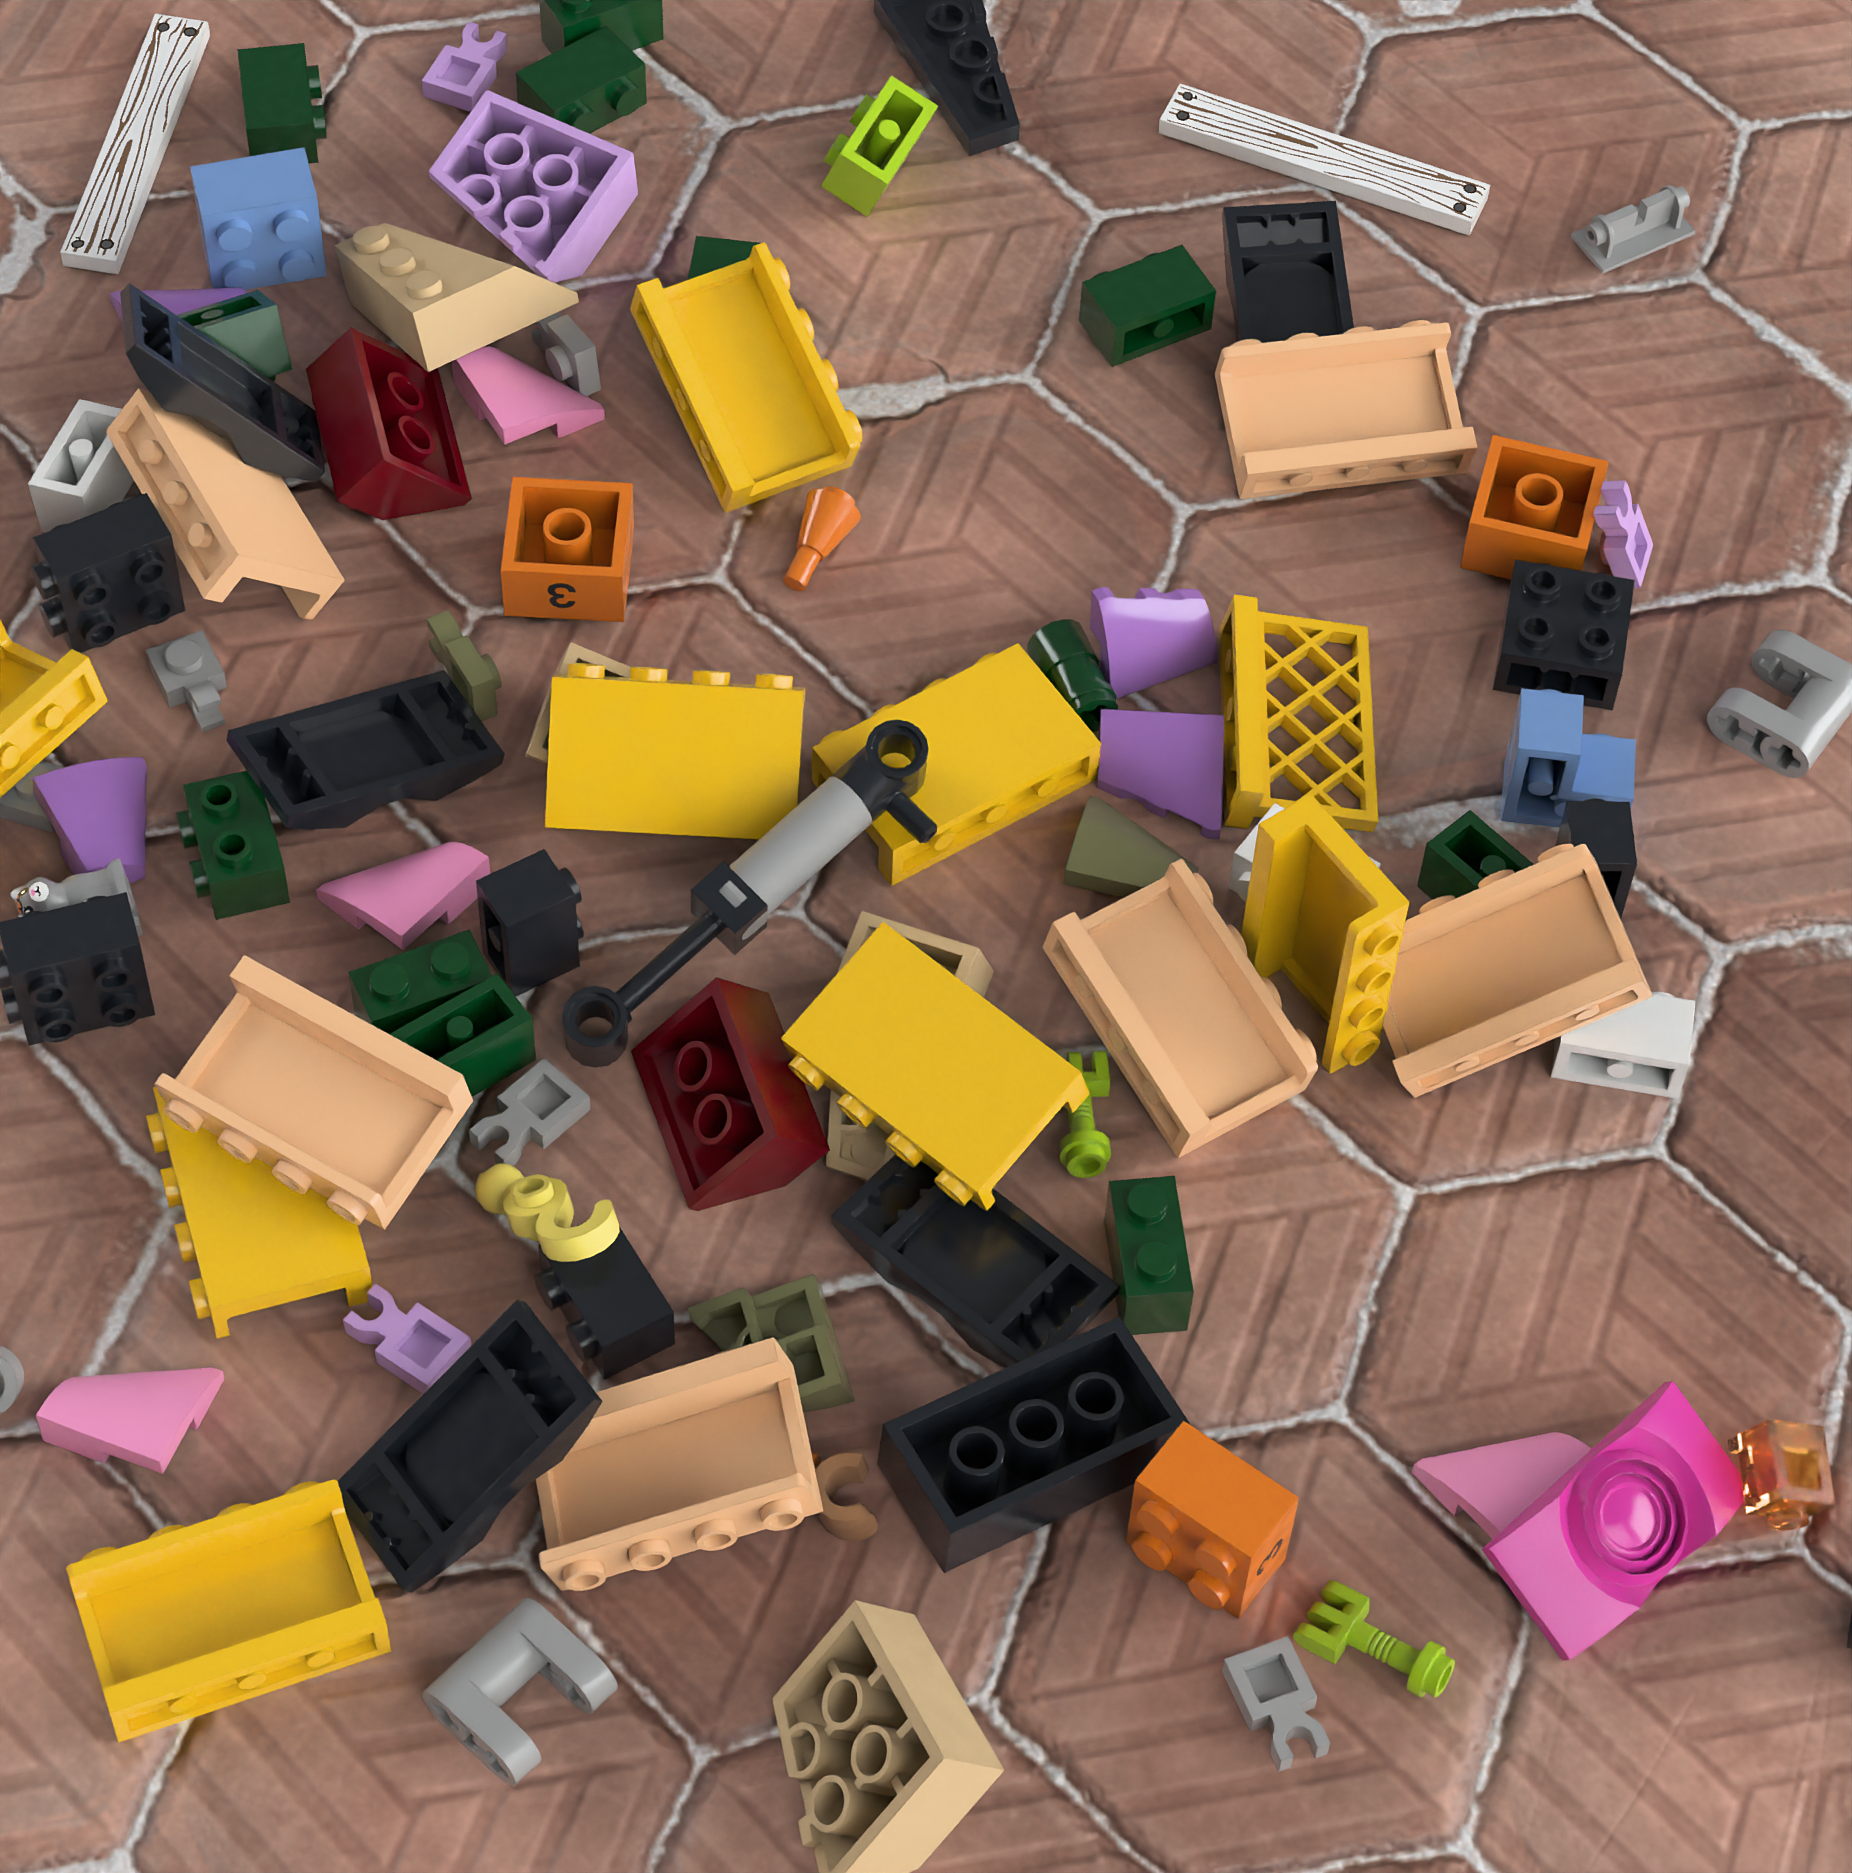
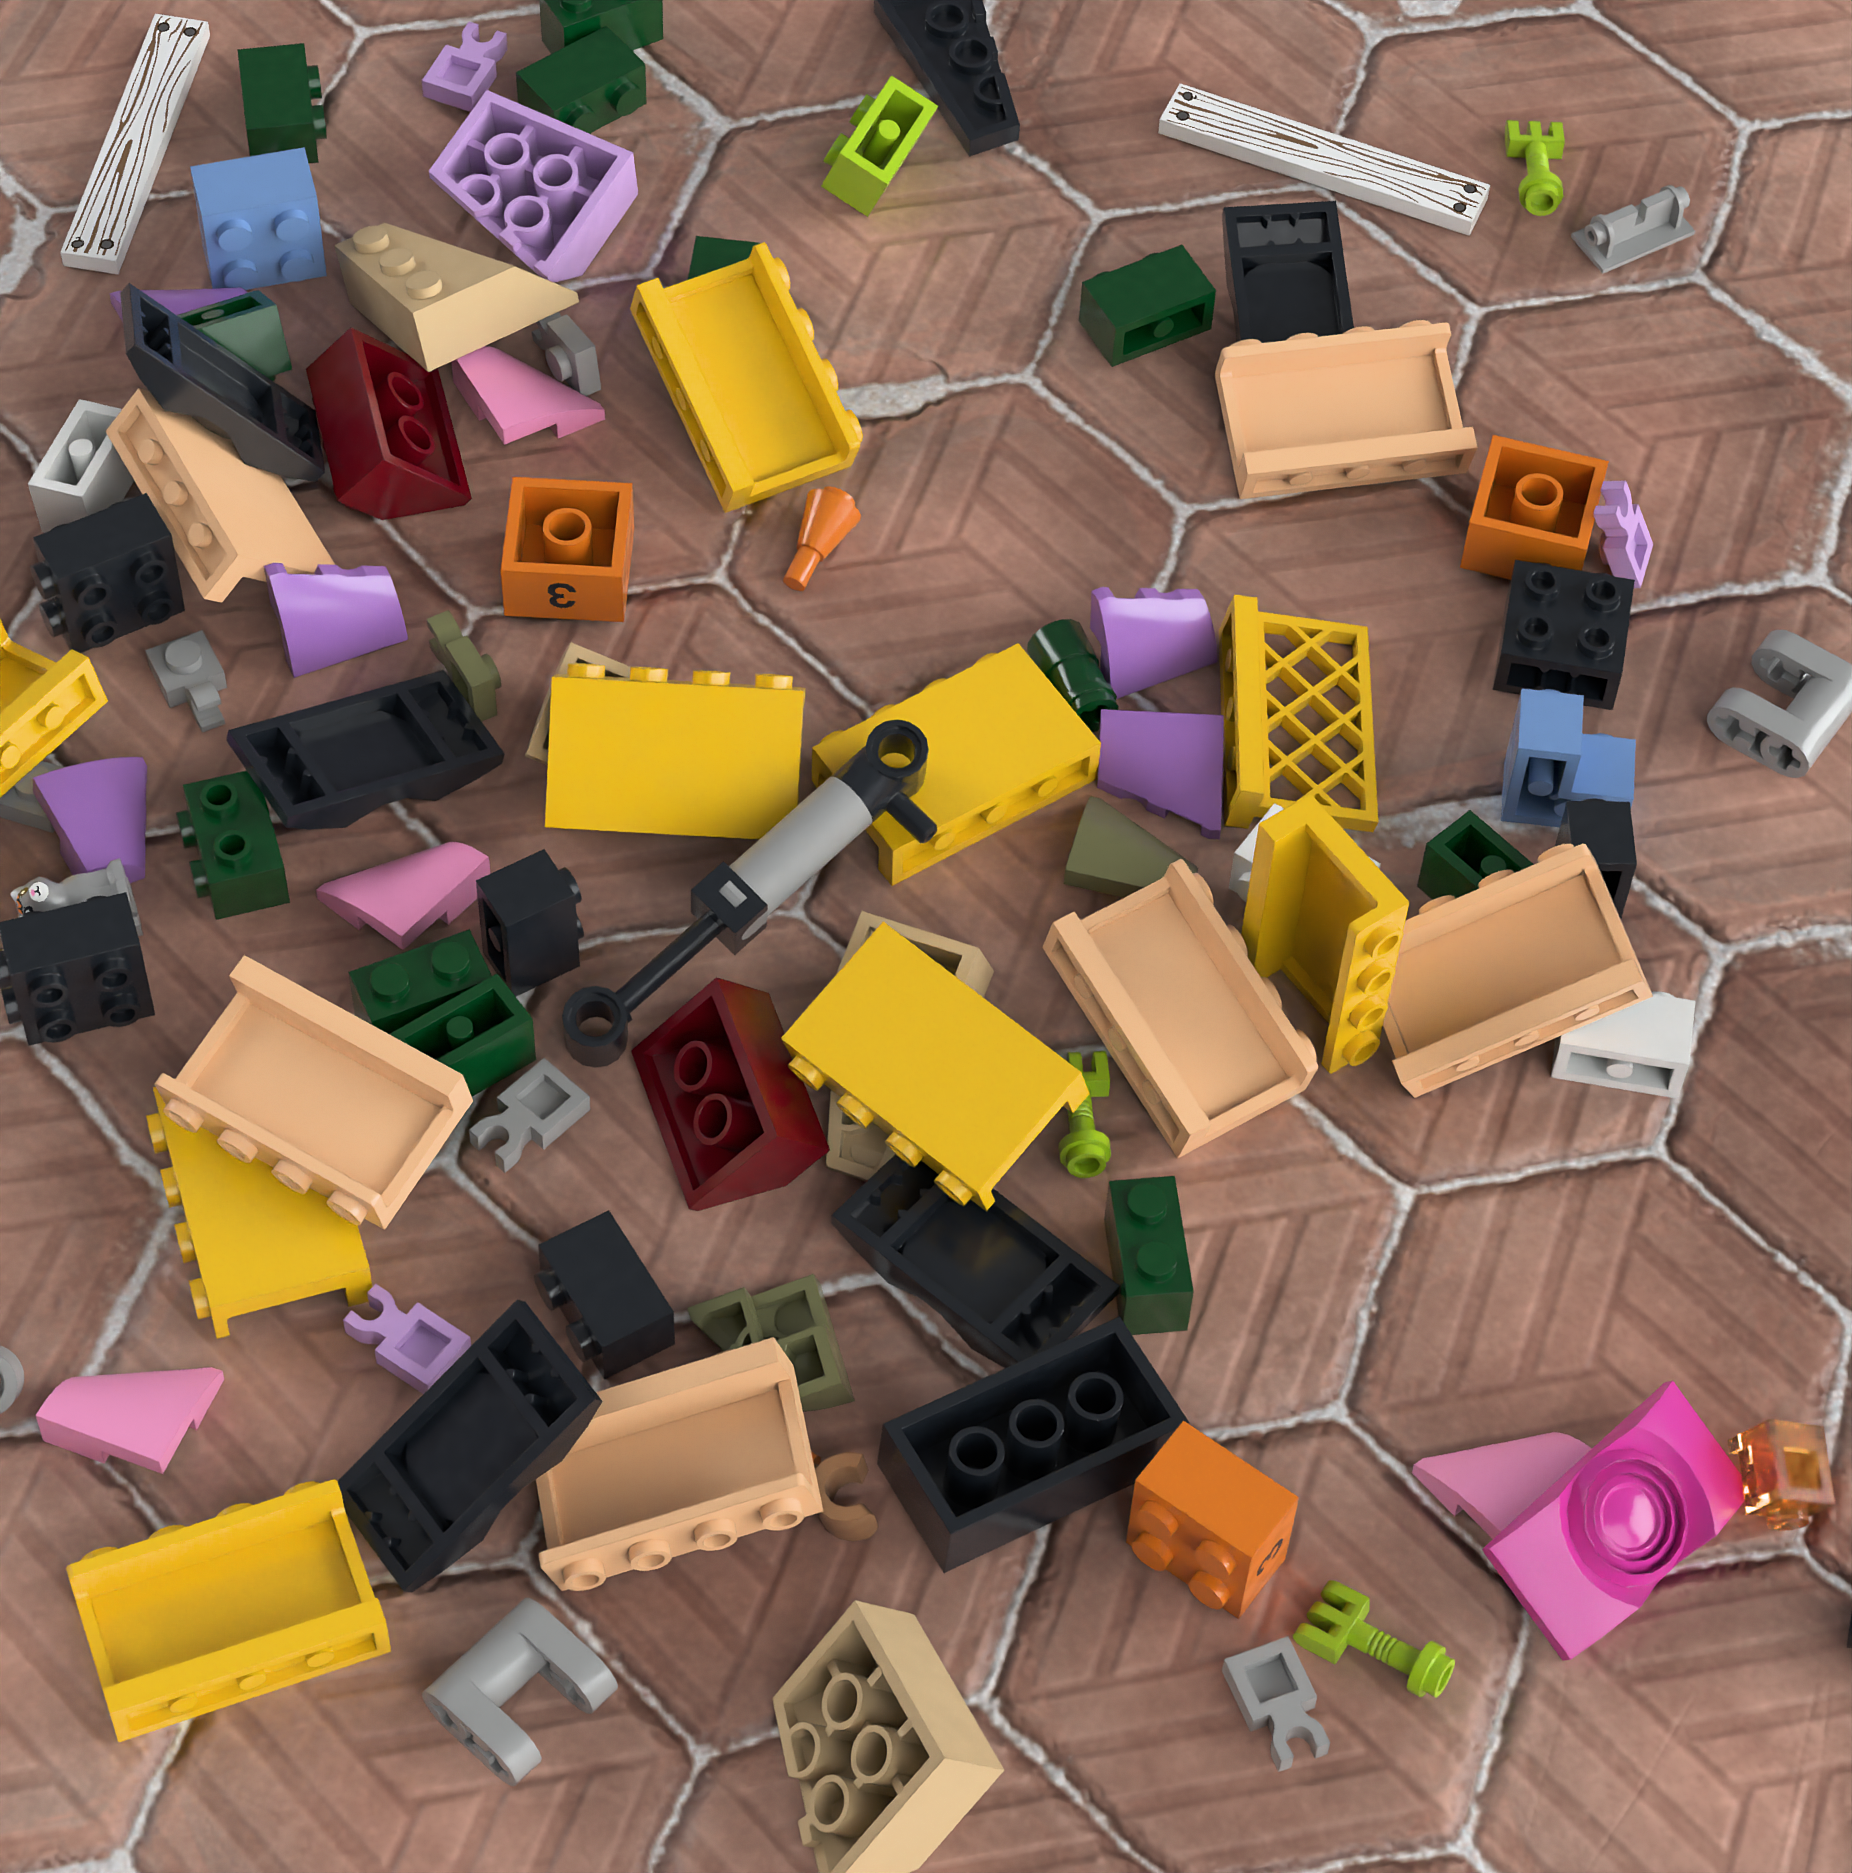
(334, 614): none -> medium lavender slope
(544, 1212): light yellow piece -> none
(1541, 189): none -> lime hinge

